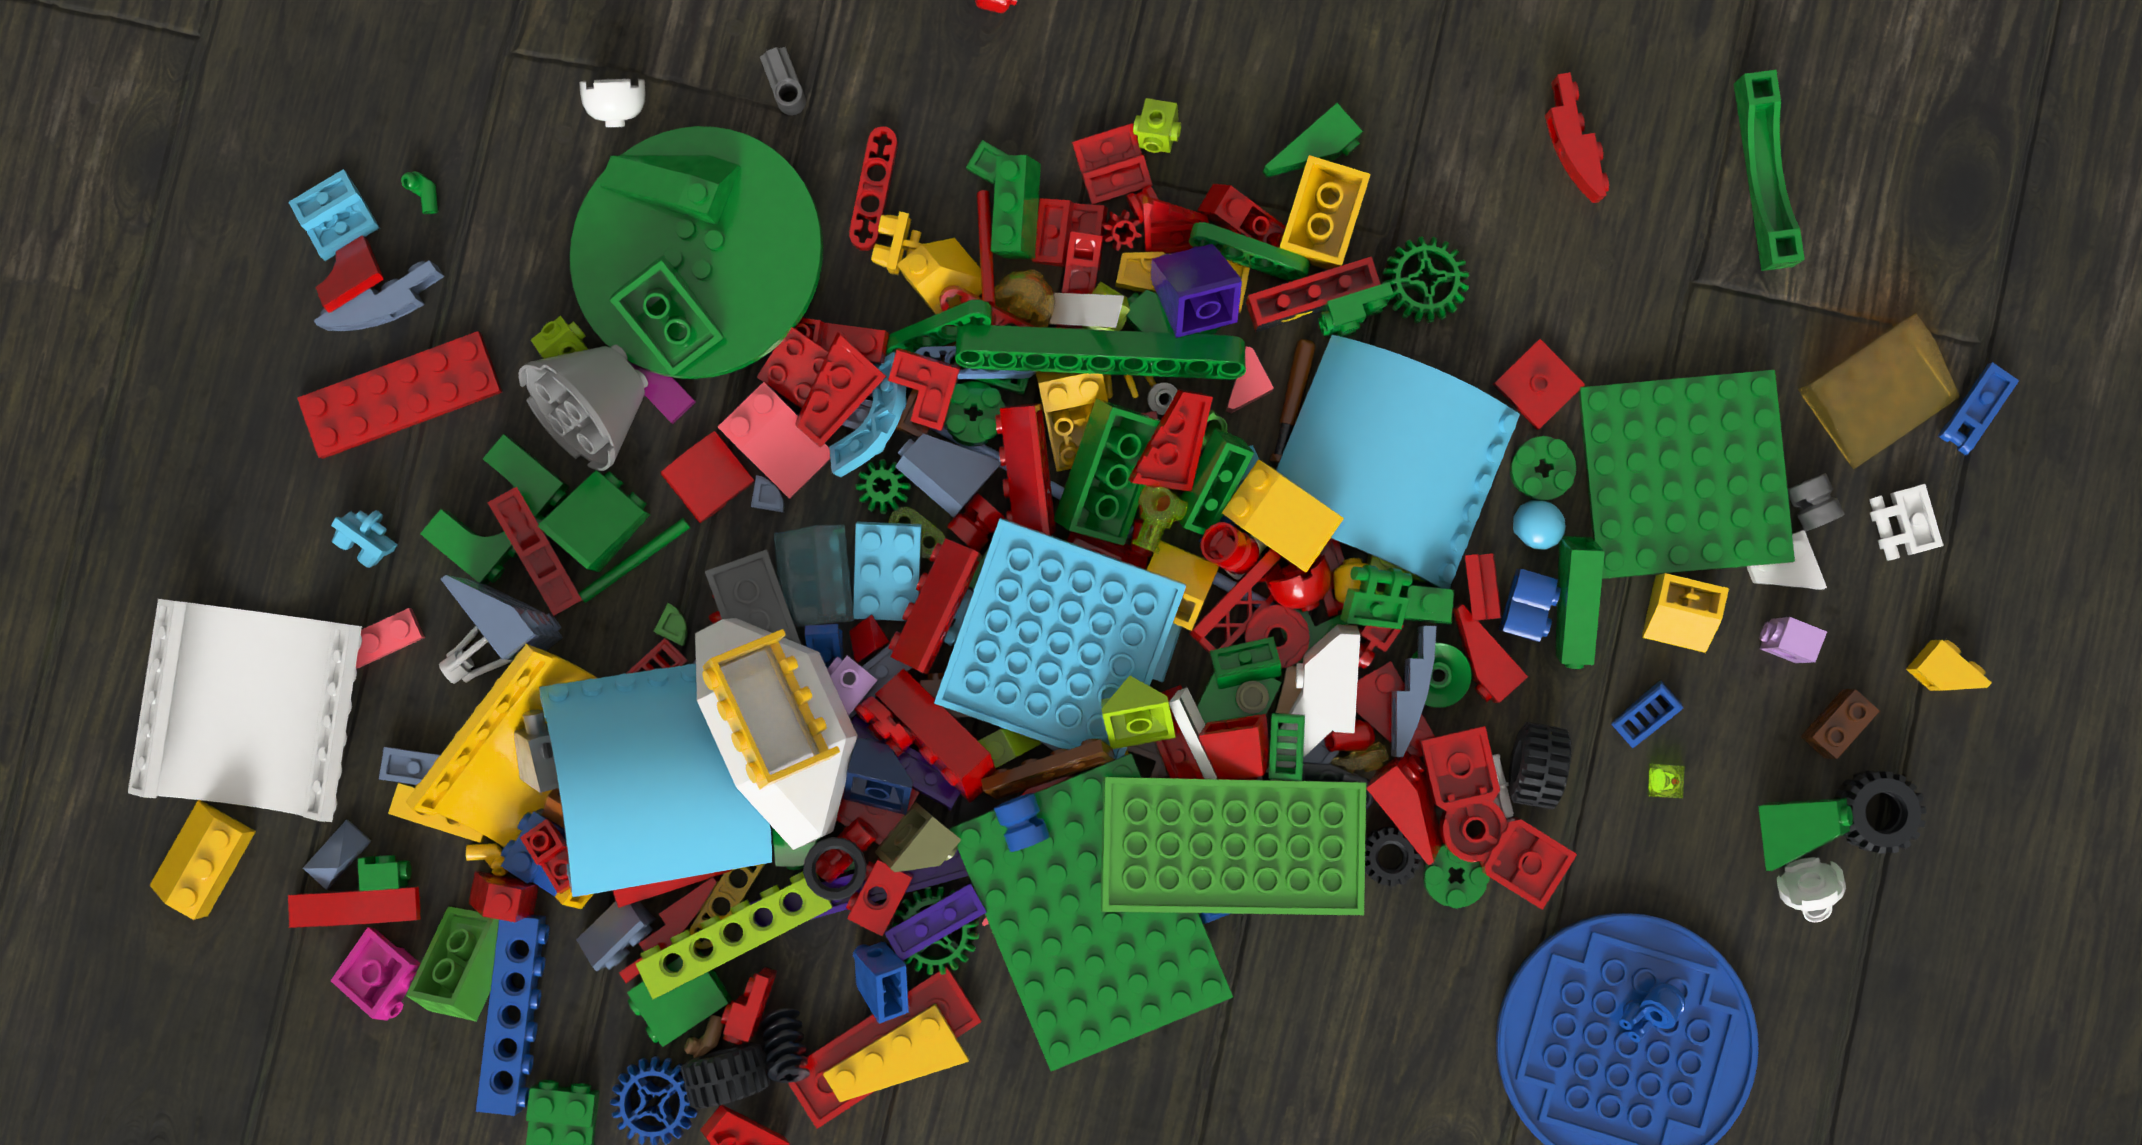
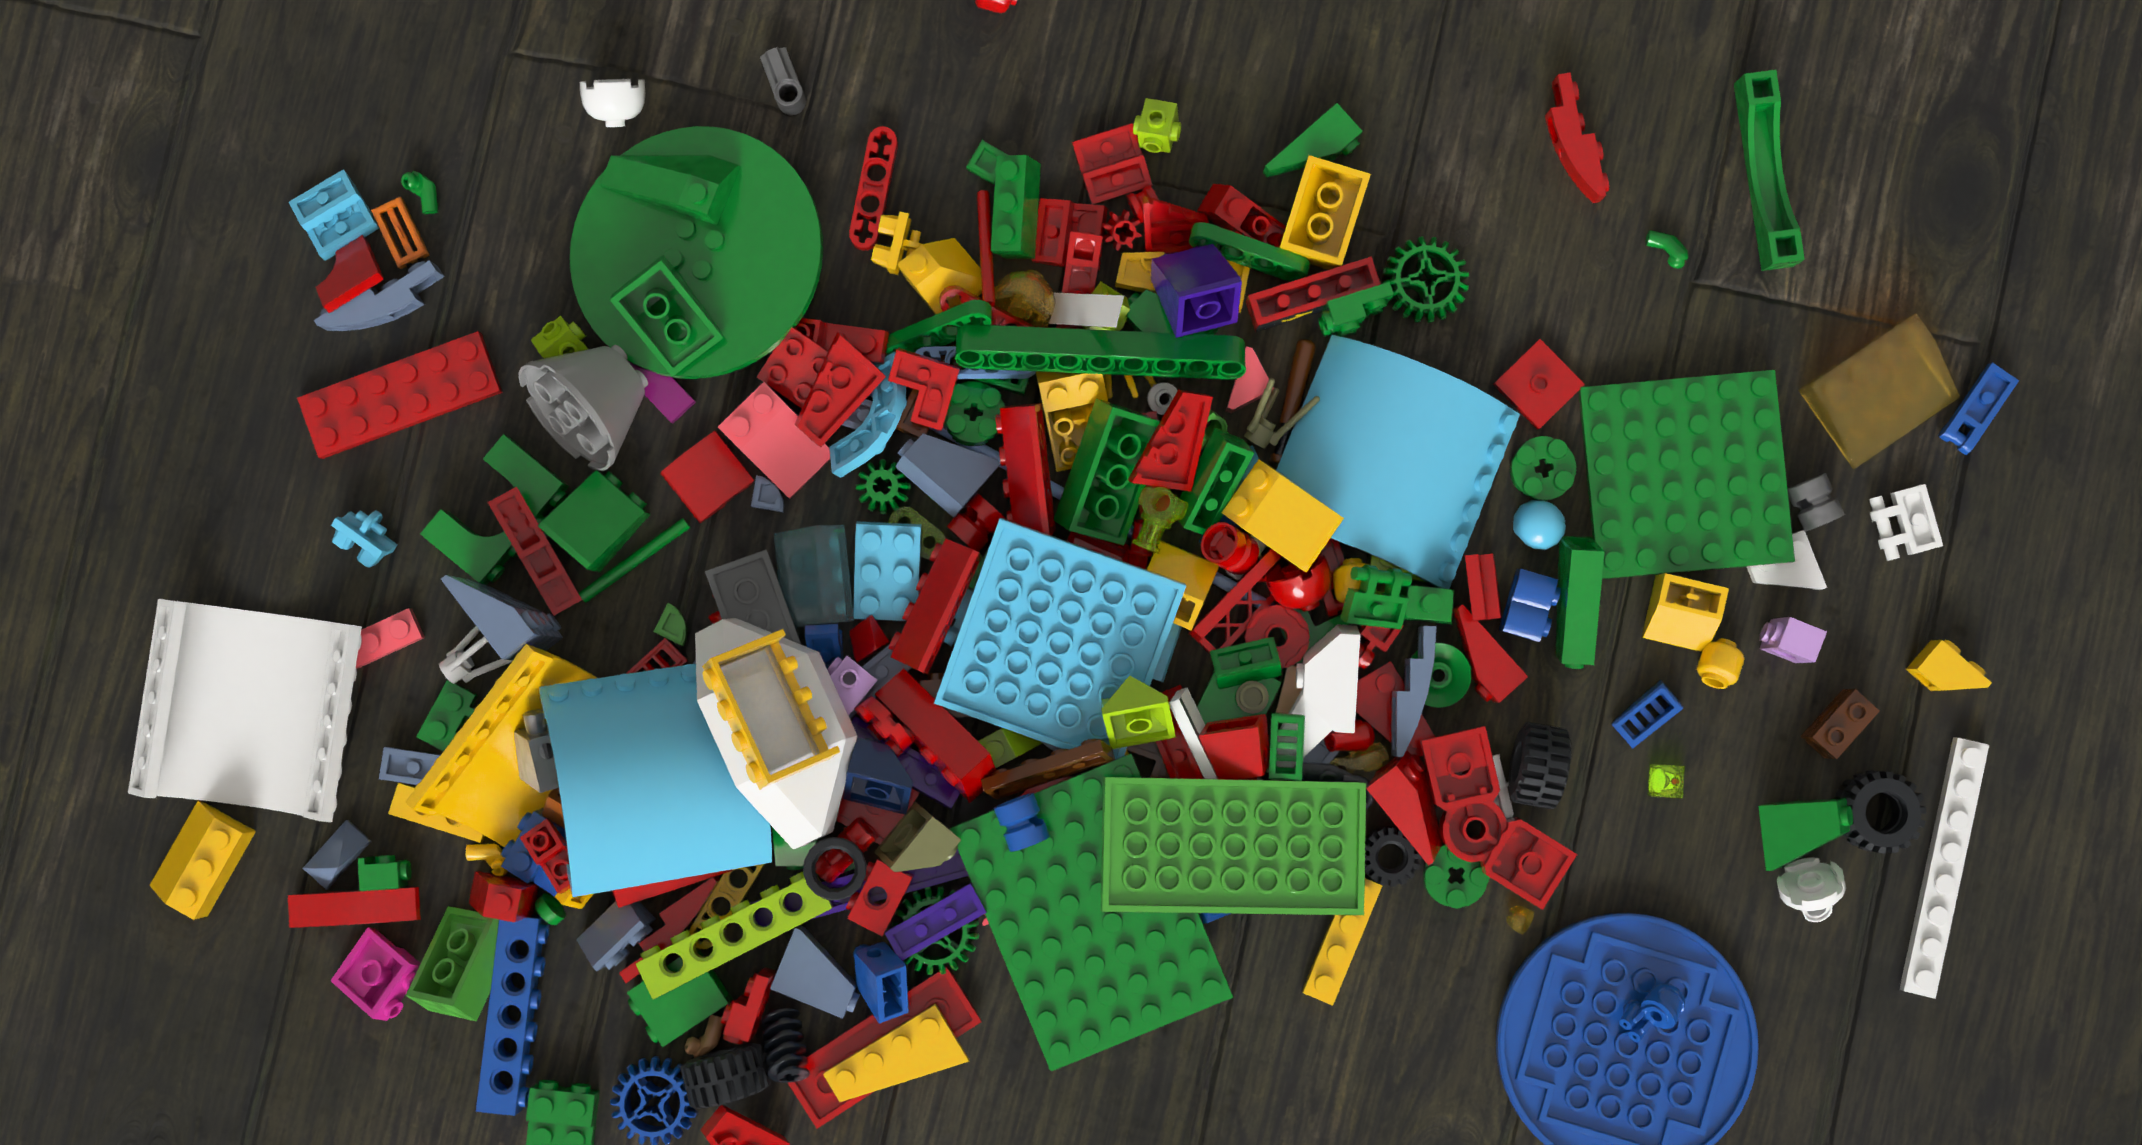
(412, 256): none -> orange tile
(447, 715): none -> green plate
(550, 909): none -> green tile
(814, 976): none -> sand blue slope
(1261, 429): none -> olive plant
(1338, 949): none -> yellow plate
(1521, 919): none -> clear yellow hinge
(1671, 245): none -> green arm
(1720, 663): none -> yellow head
(1944, 867): none -> white plate

